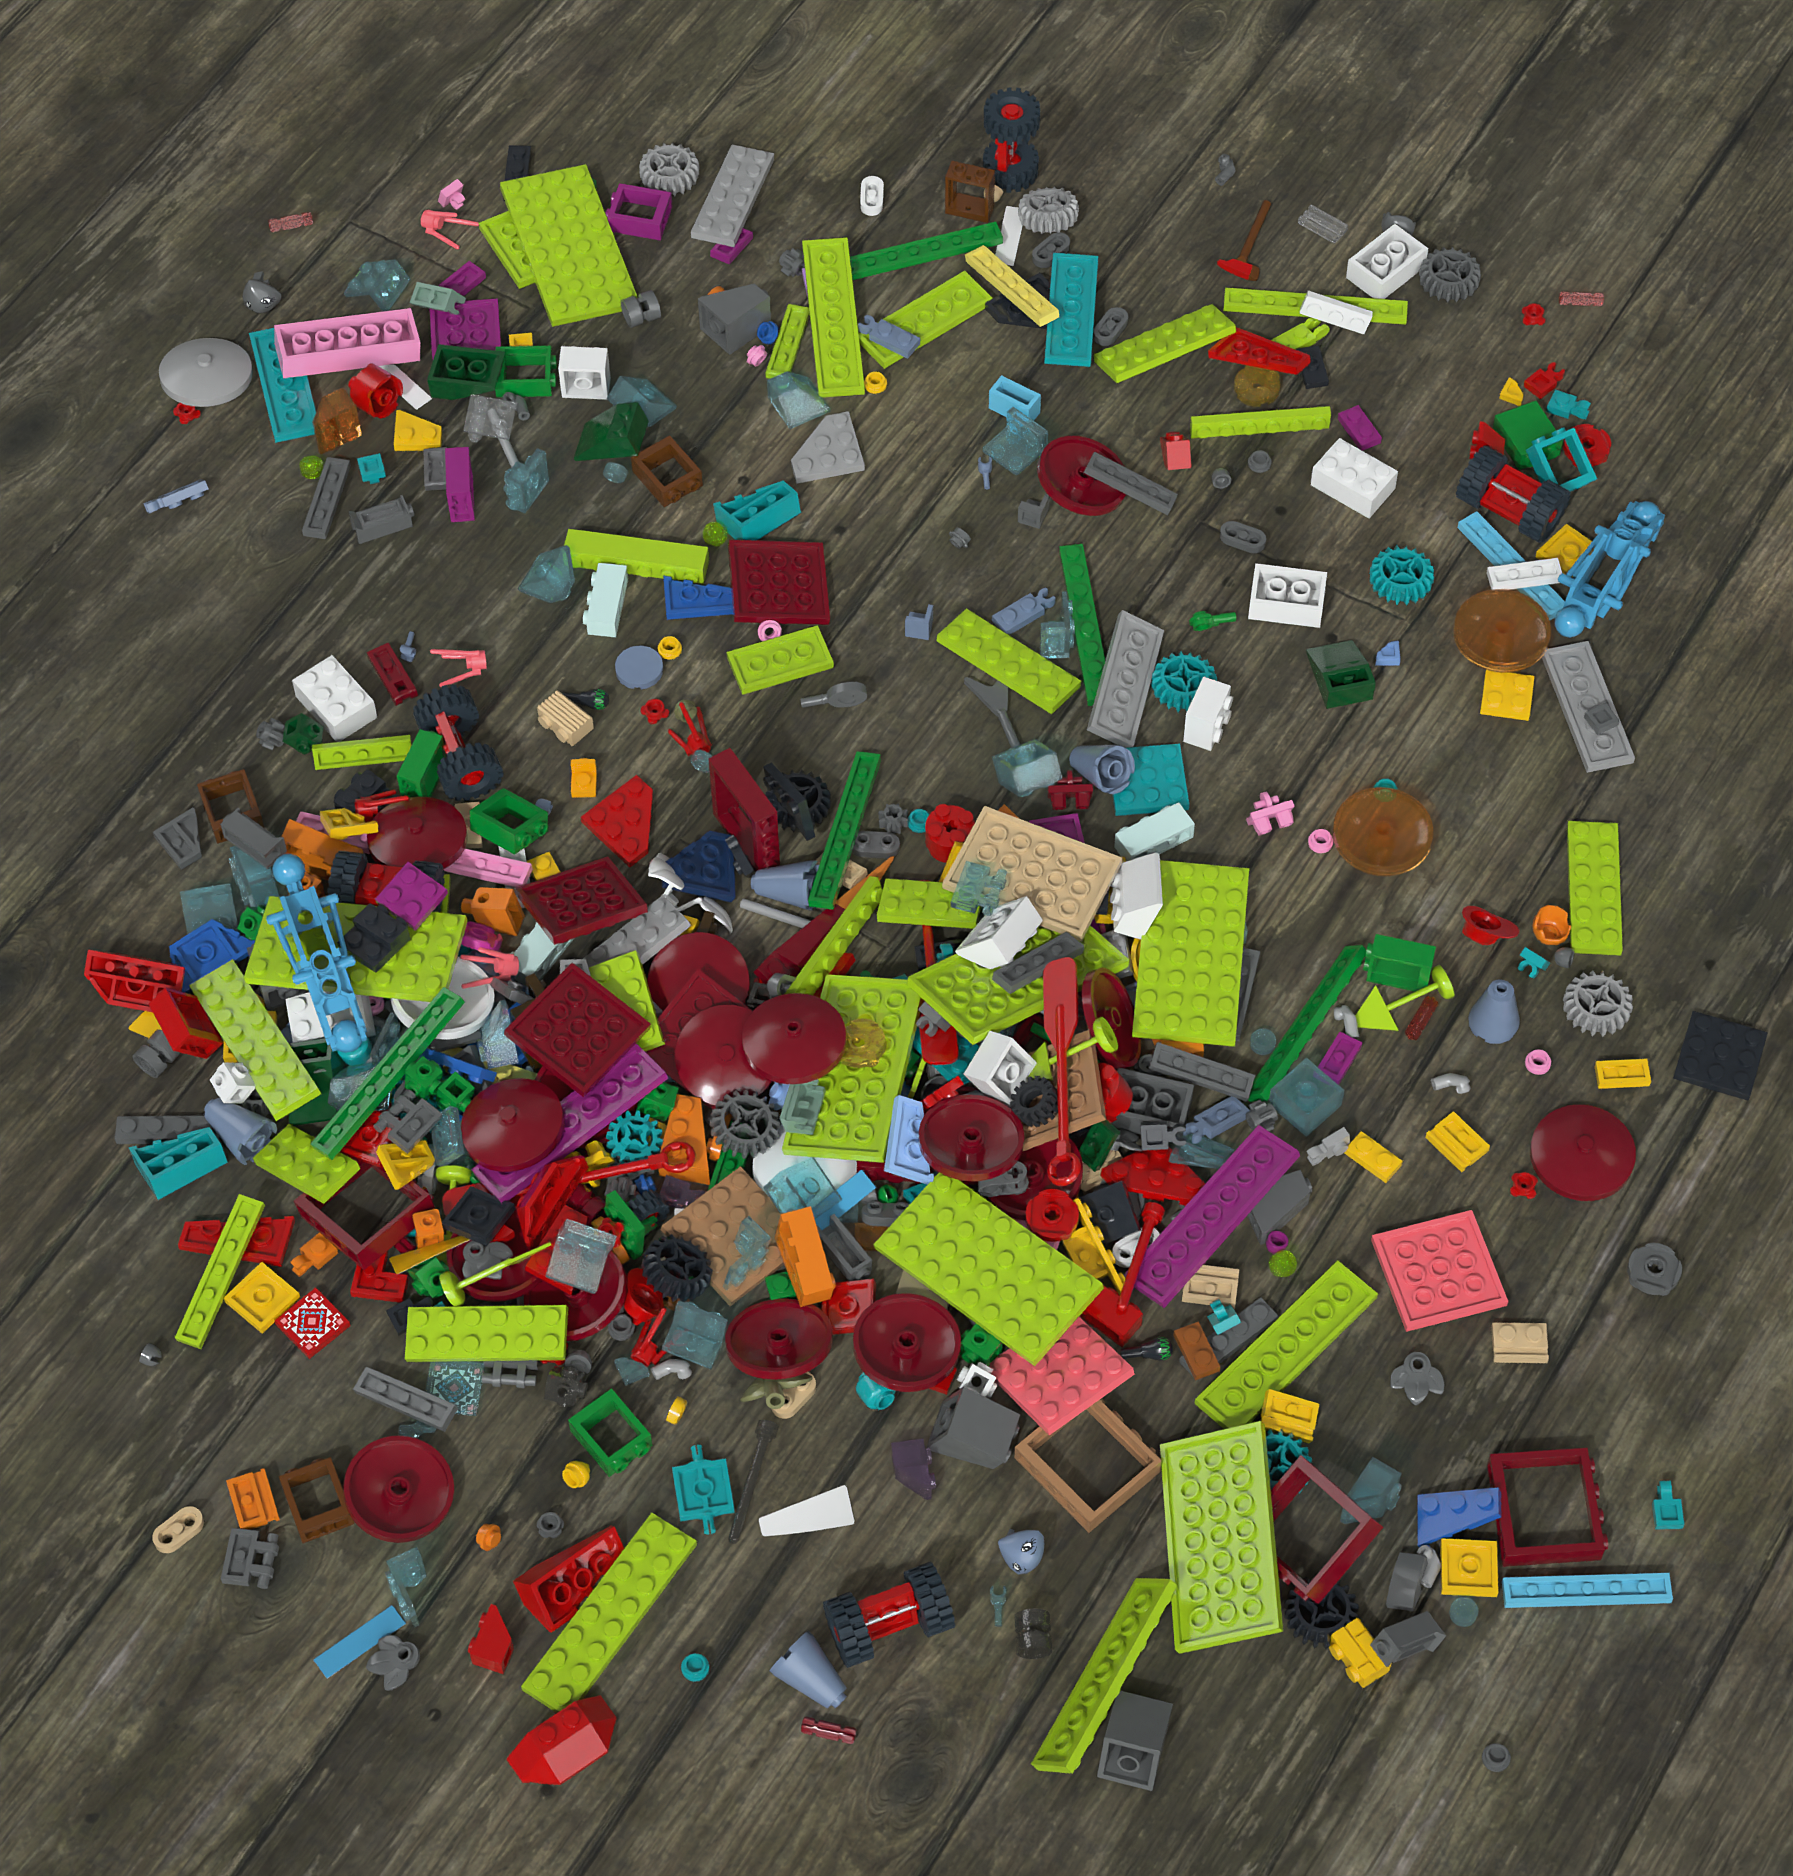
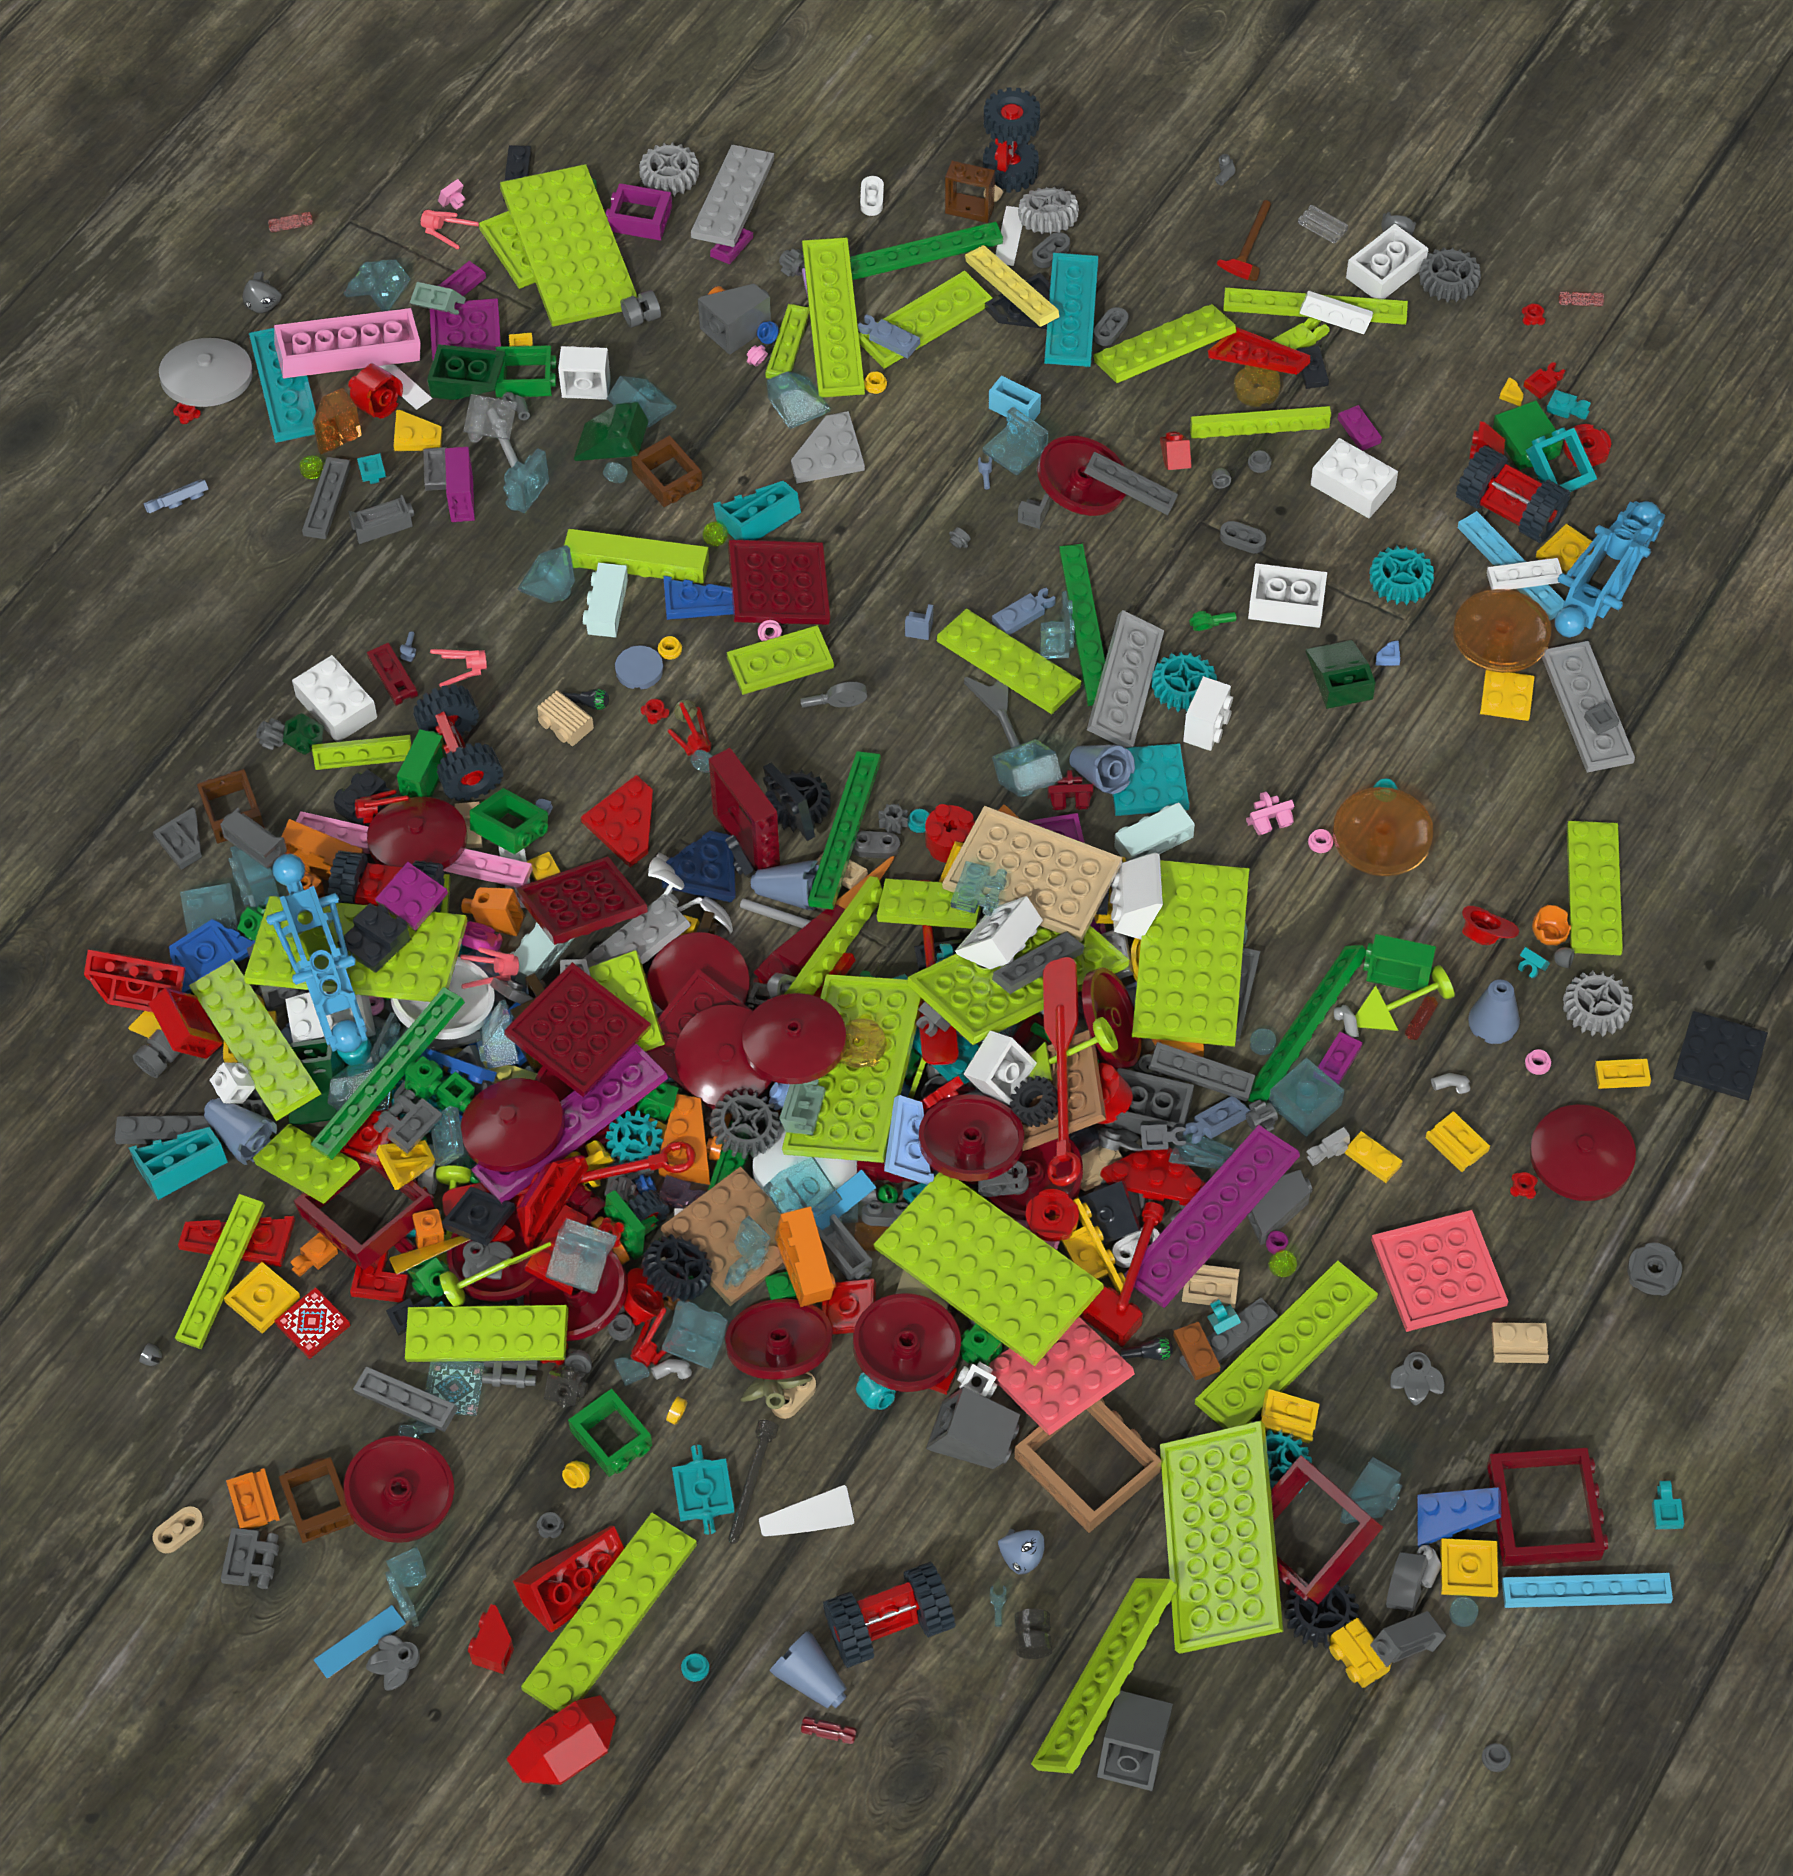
(344, 823): yellow wing -> none
(488, 1536): orange plate -> none
(583, 778): light orange bracket -> none
(911, 1466): clear purple slope -> none
(1098, 1144): dark green plate -> none

